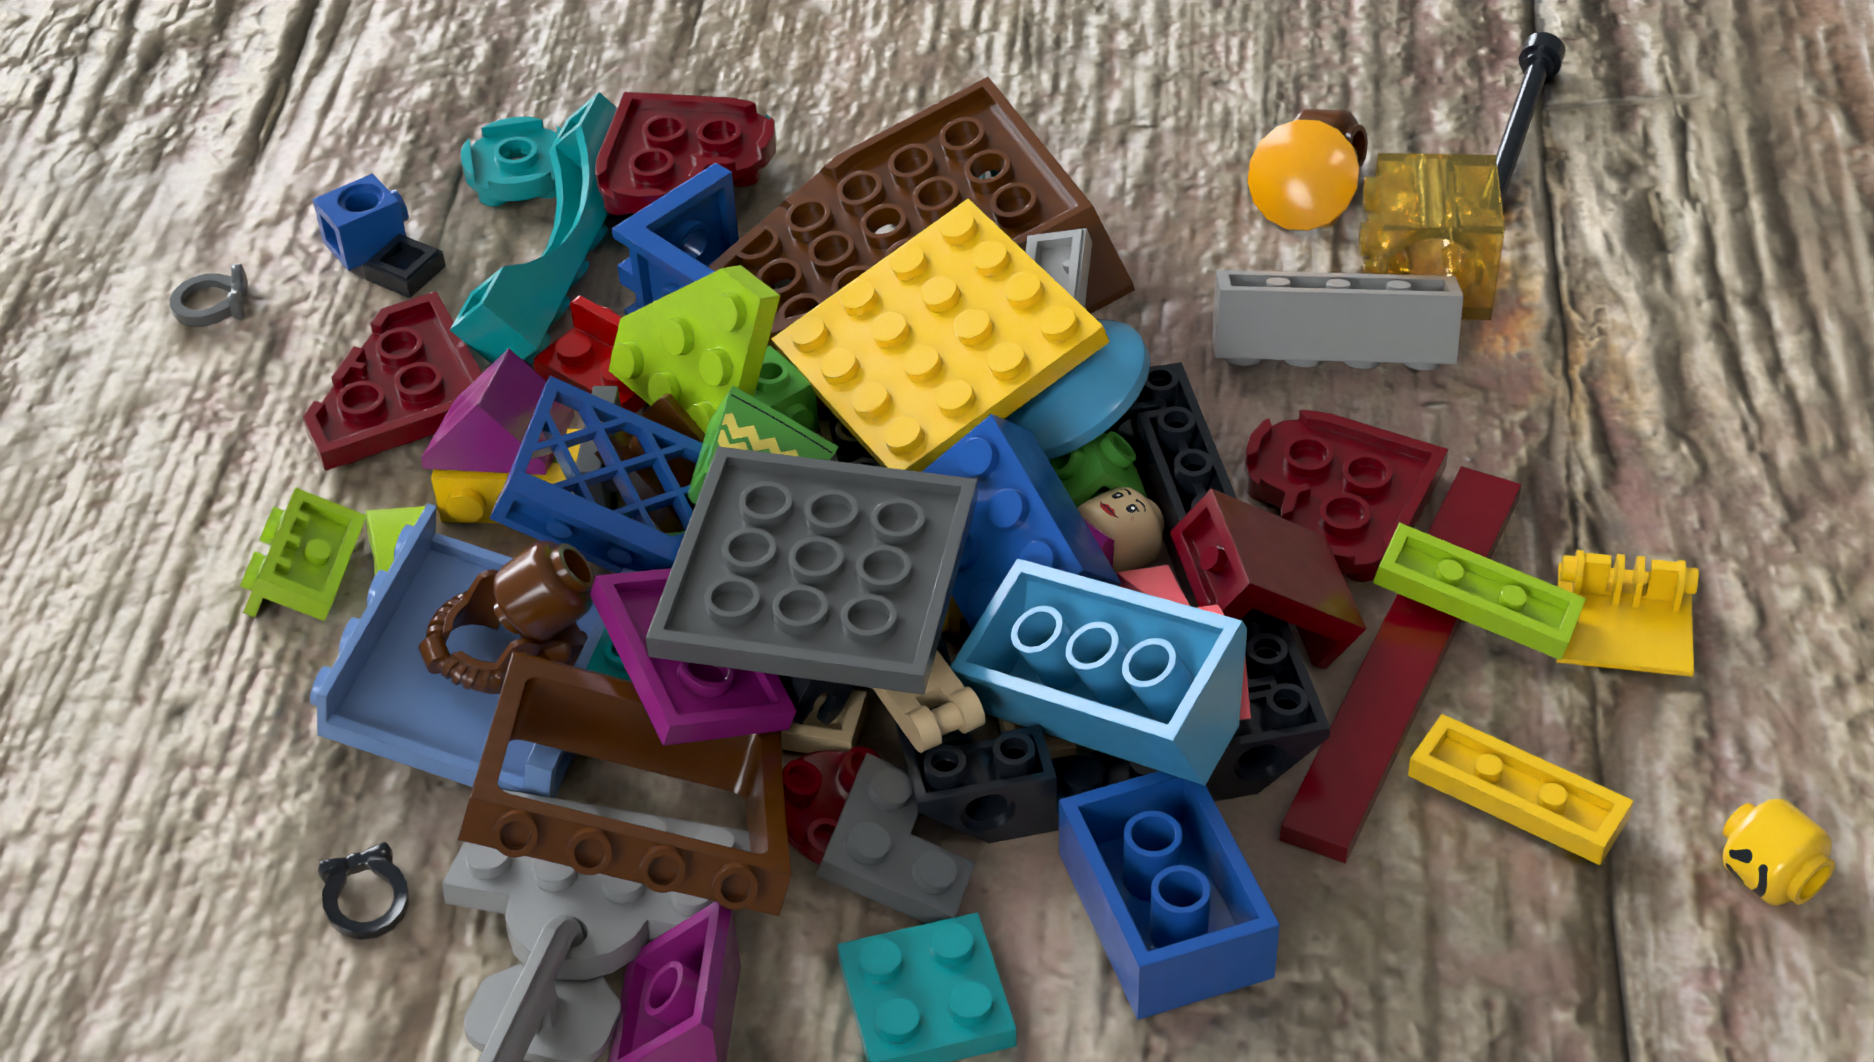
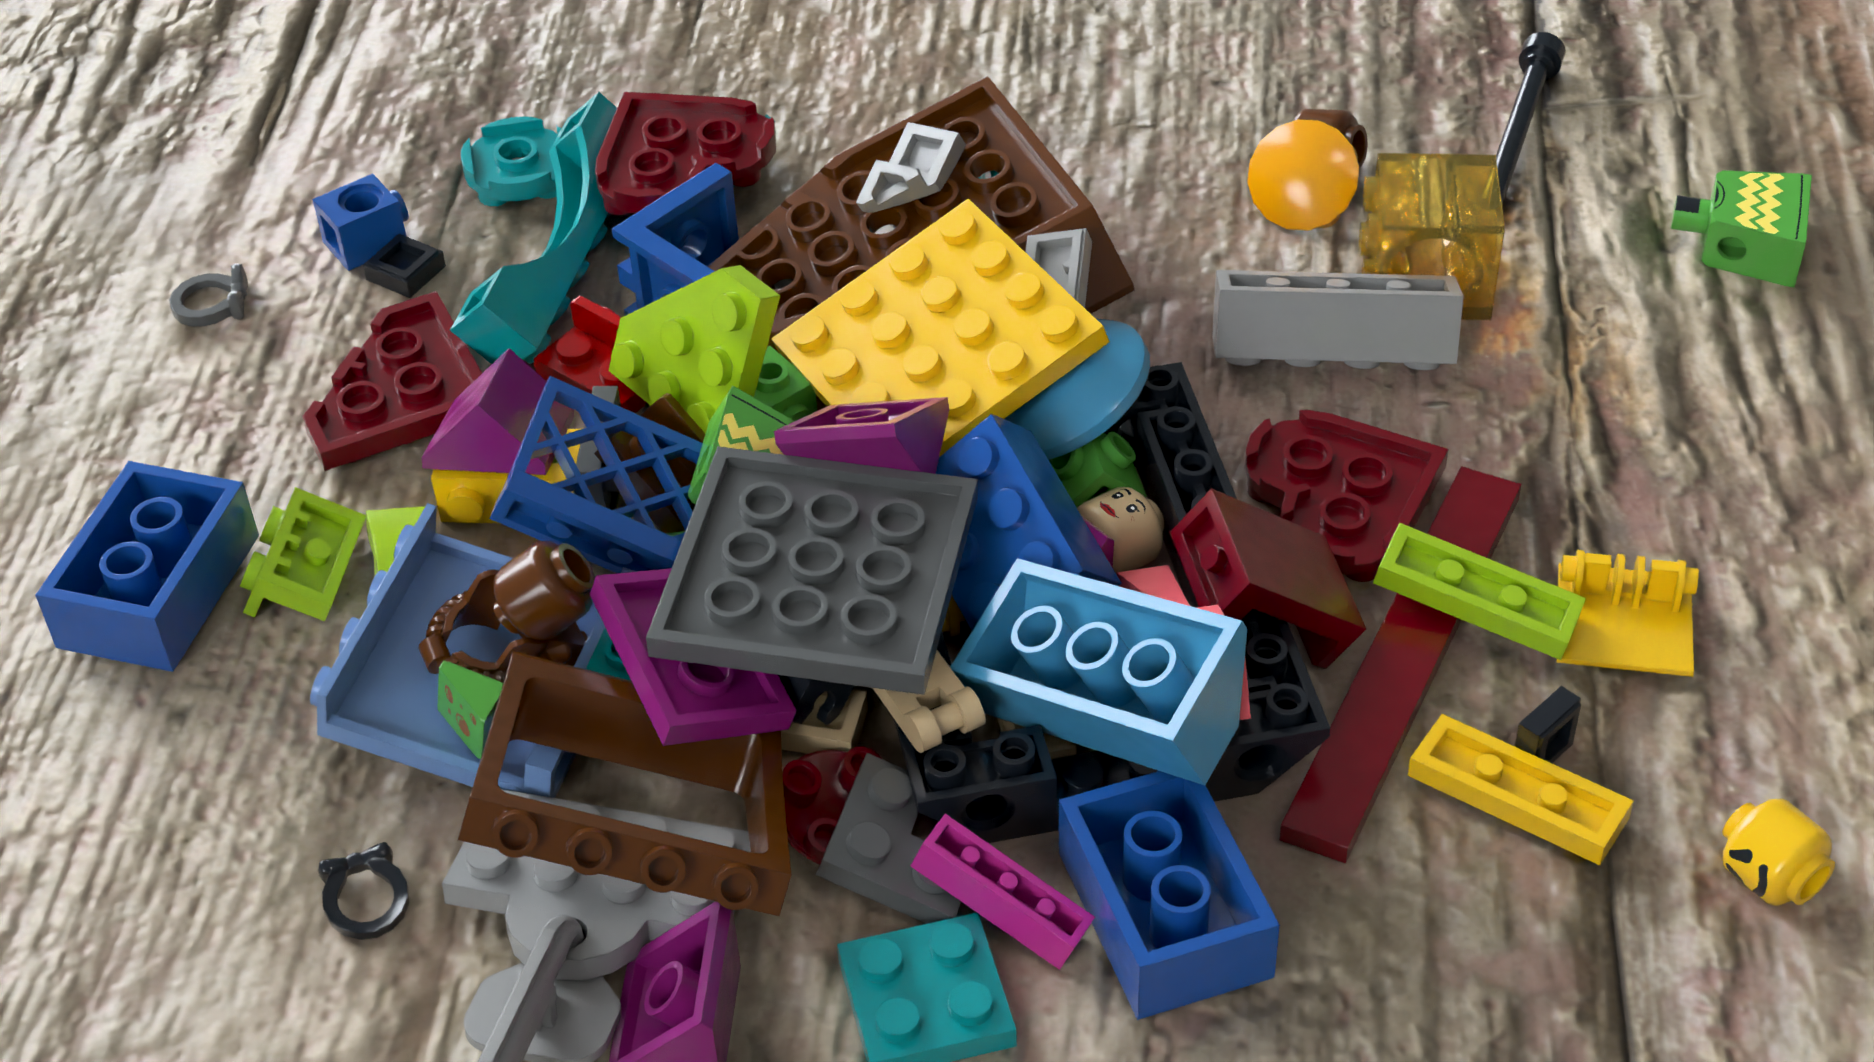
(148, 566): none -> blue brick
(468, 703): none -> bright green slope
(871, 433): none -> magenta slope
(916, 169): none -> light grey slope
(1002, 891): none -> dark pink piece
(1550, 726): none -> black tile
(1751, 223): none -> bright green torso

